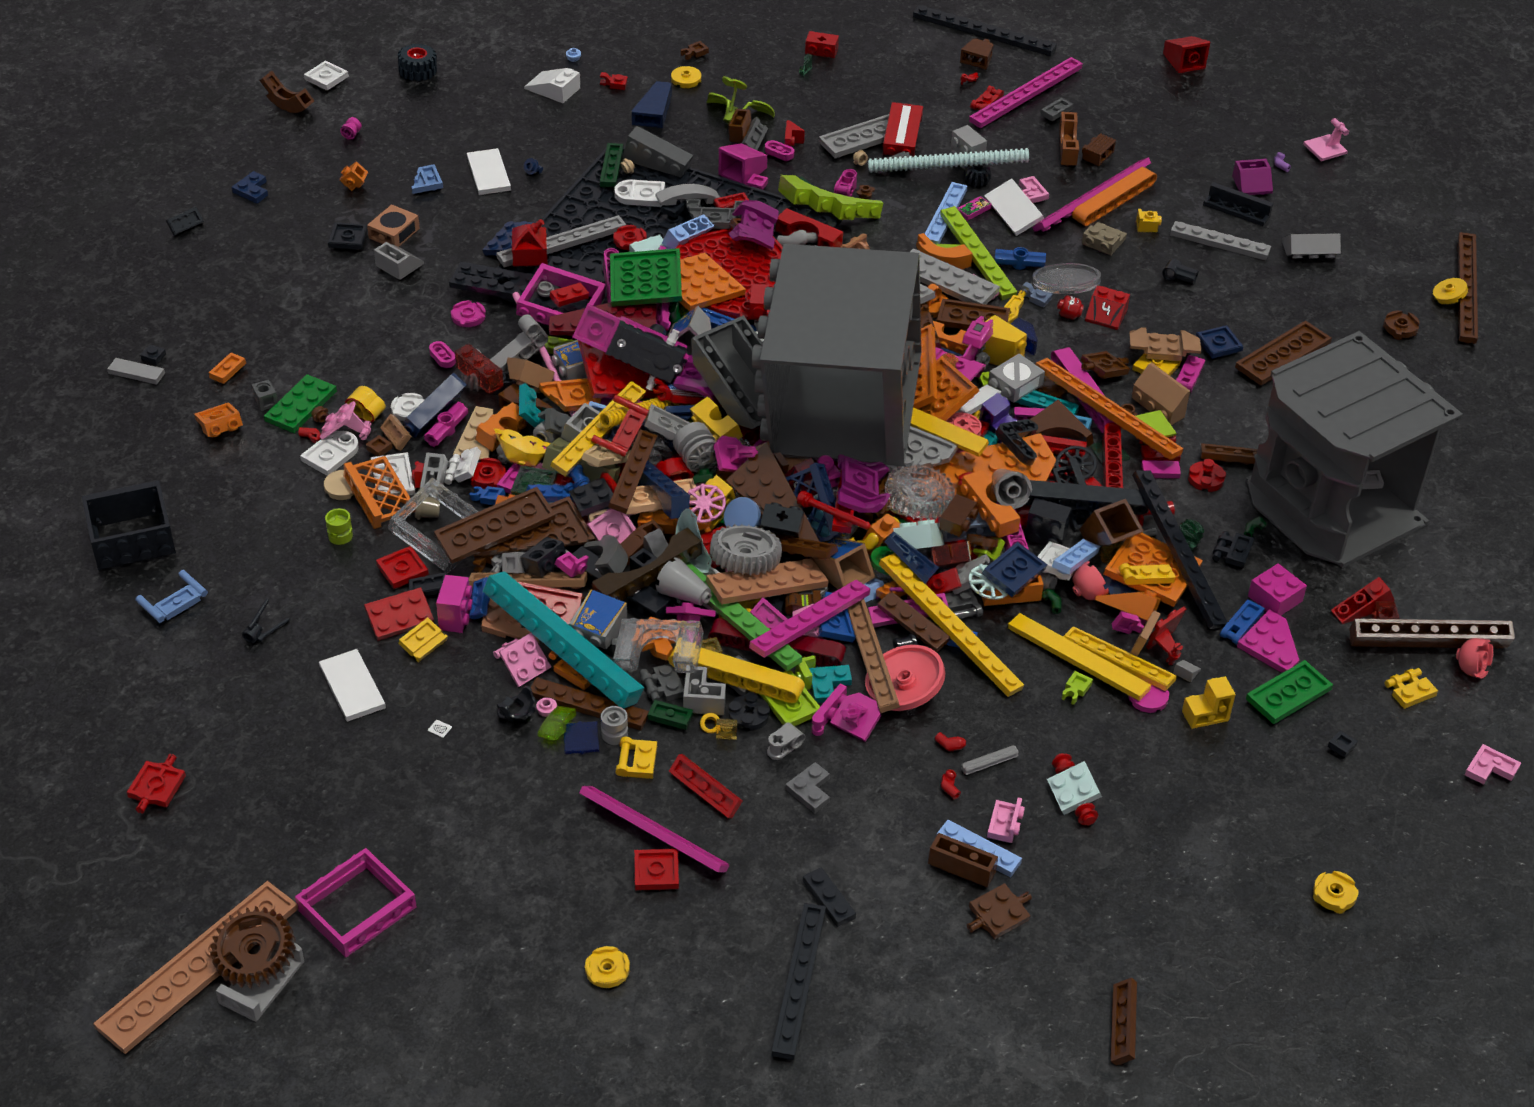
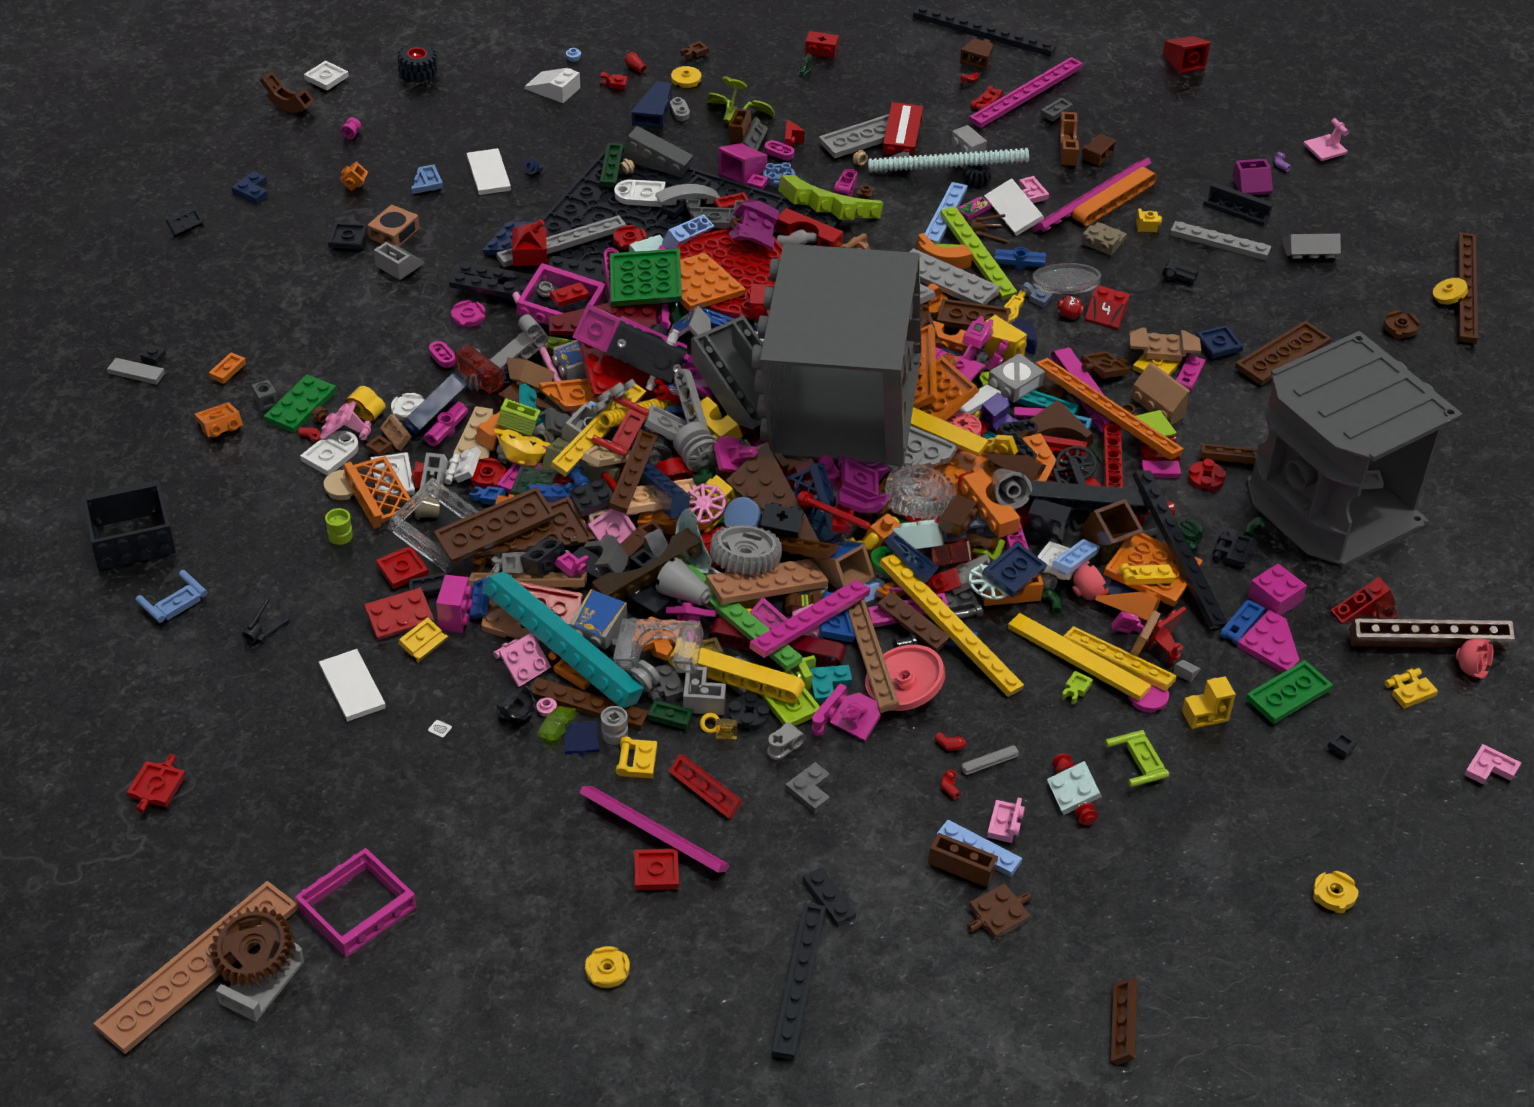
(518, 417): none -> lime brick
(607, 396): none -> light grey plant
(634, 62): none -> red cone
(645, 675): none -> light grey wheel
(679, 109): none -> light grey plate
(685, 381): none -> light grey beam
(774, 171): none -> medium blue tile
(979, 225): none -> reddish brown plant
(996, 360): none -> dark pink plate
(1002, 443): none -> yellow plate
(1020, 463): none -> reddish brown slope
(1144, 756): none -> lime plate

